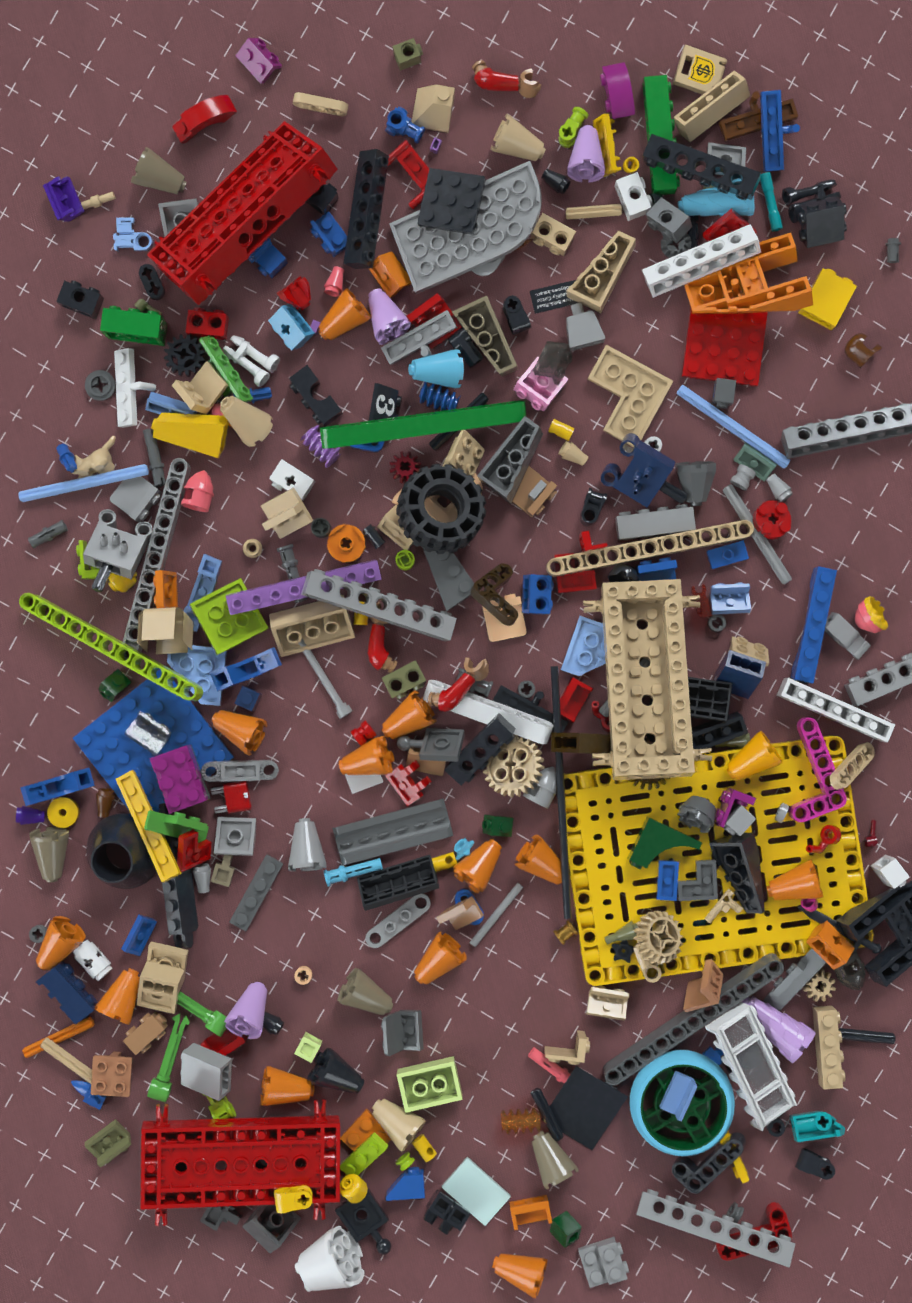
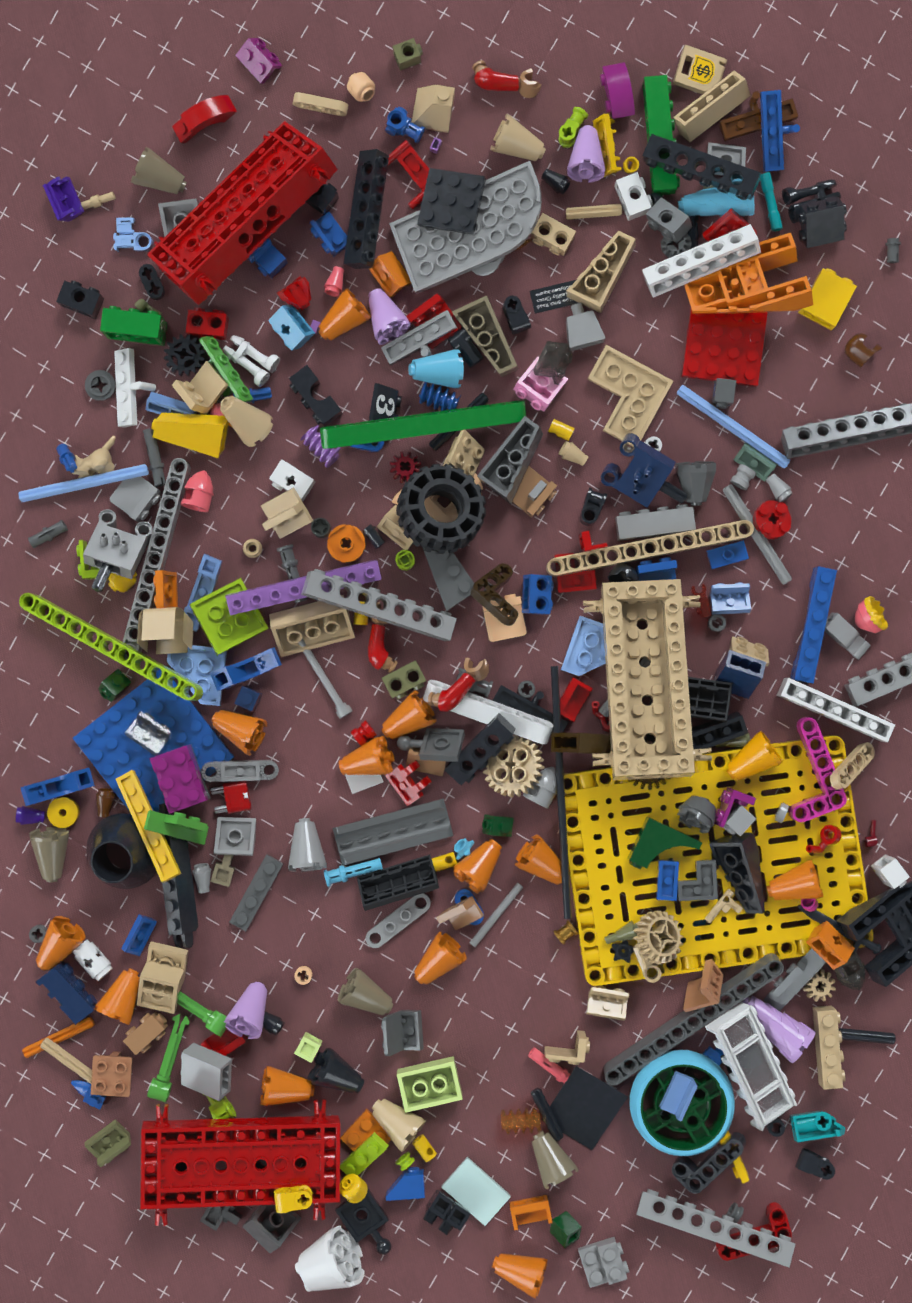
(191, 852): red plate -> none
(361, 86): none -> light nougat head

